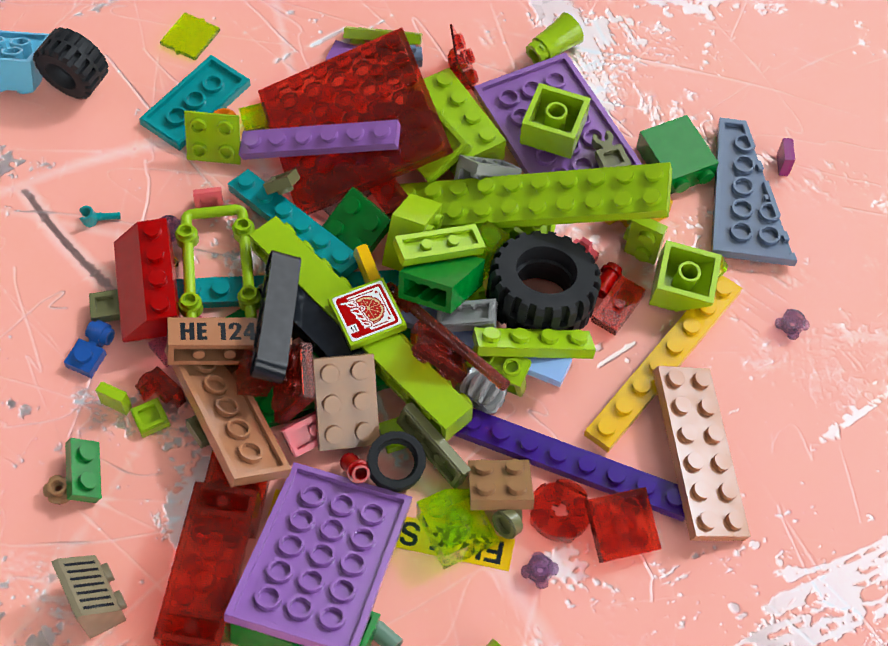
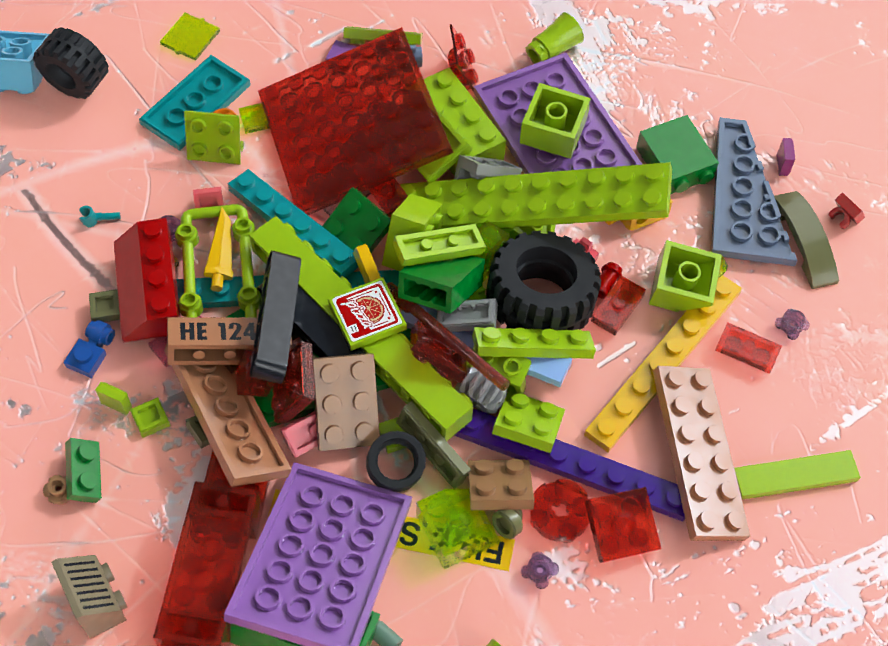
(160, 383): clear red bracket -> none
(220, 254): none -> yellow bar
(282, 182): olive plate -> none
(320, 139): medium lavender plate -> none
(355, 468): red pin -> none
(529, 421): none -> lime plate
(608, 154): olive plate -> none
(644, 239): lime bracket -> none
(748, 348): none -> clear red plate
(797, 474): none -> lime tile
(810, 238): none -> olive slope
(848, 209): none -> red tile

